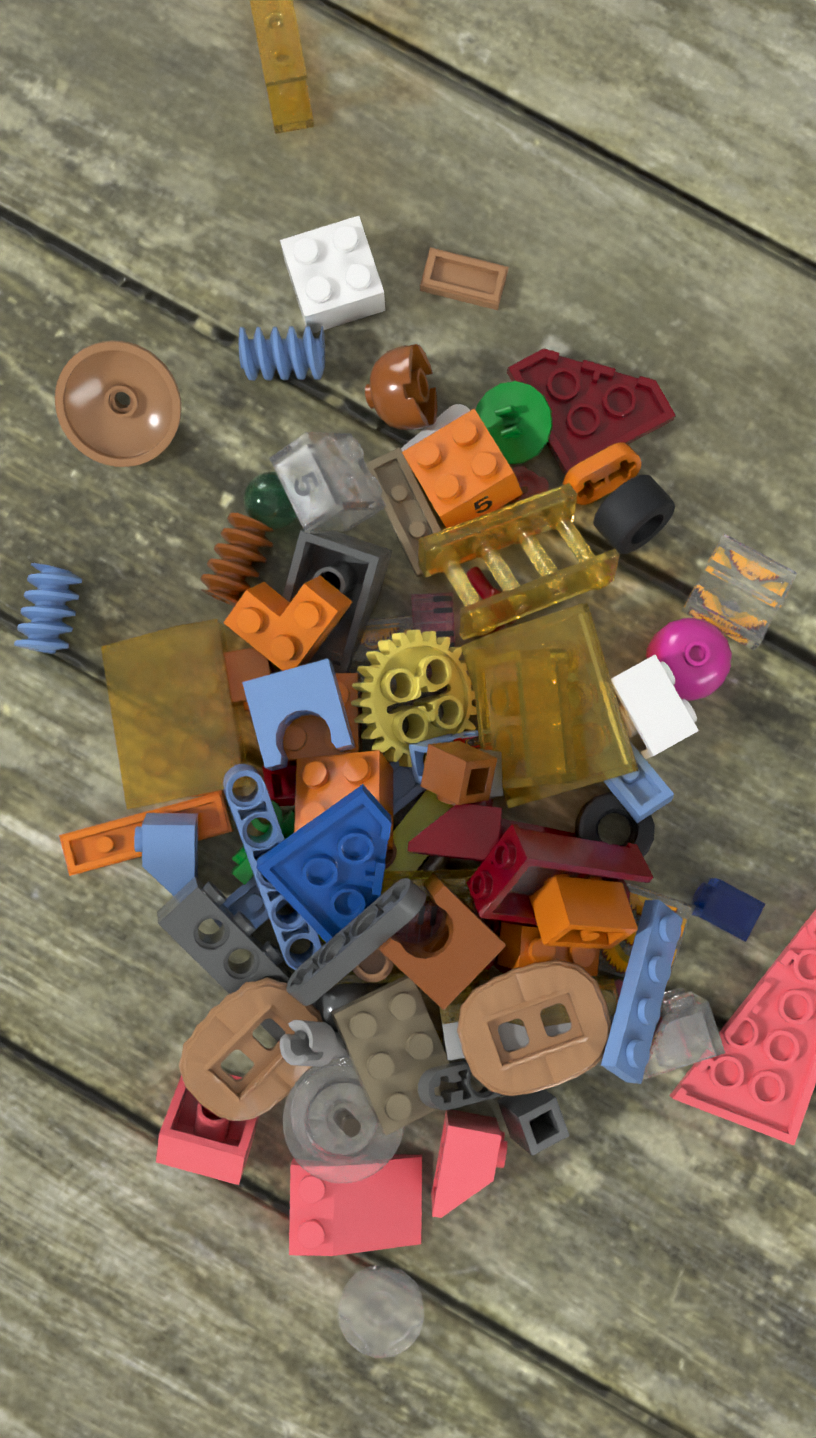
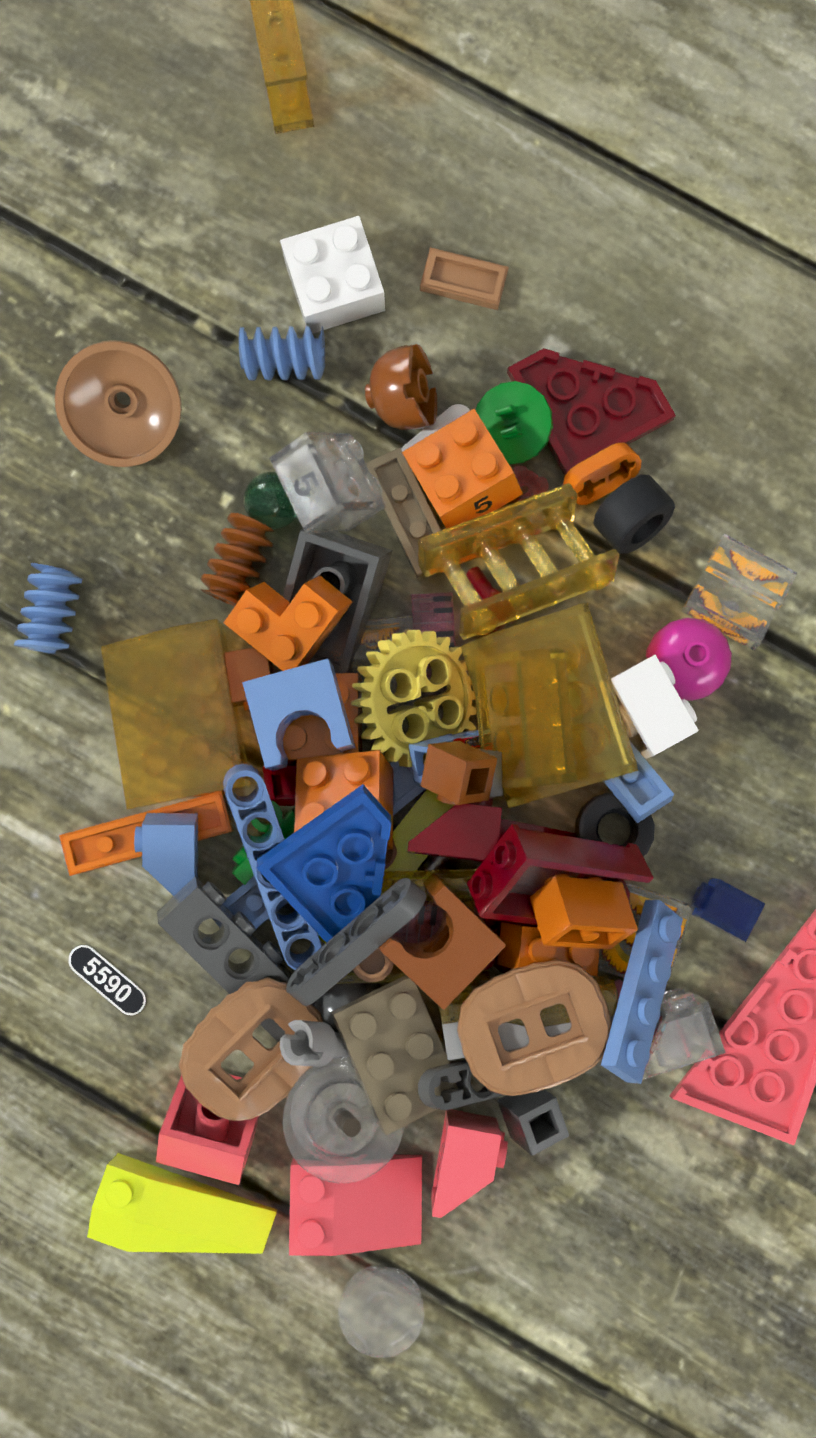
(107, 980): none -> black sticker
(165, 1212): none -> neon yellow wedge

